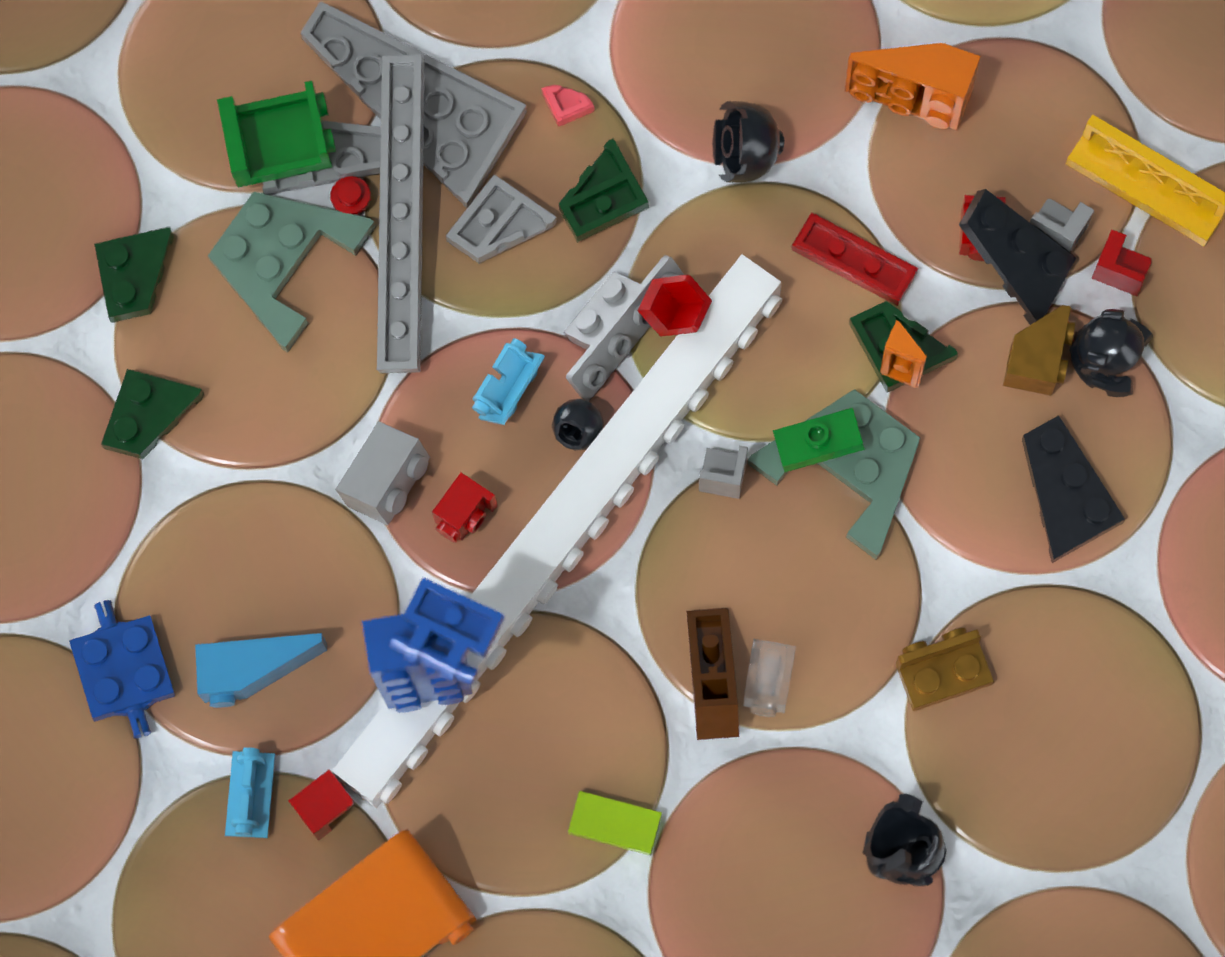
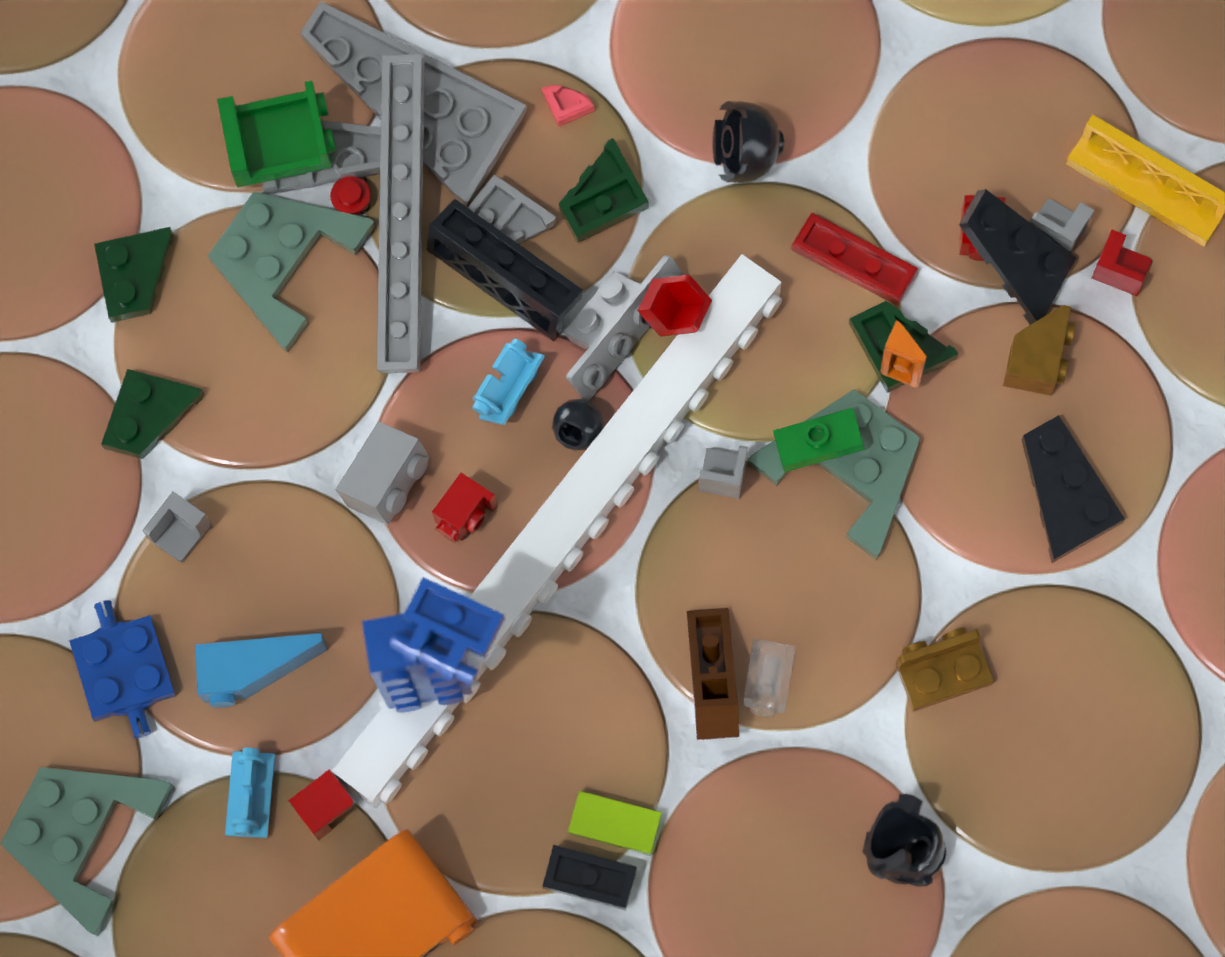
(62, 824): none -> sand green wing
(177, 527): none -> light grey panel
(502, 268): none -> black fence
(589, 877): none -> black plate
(916, 80): orange slope -> none
(1108, 348): black helmet -> none

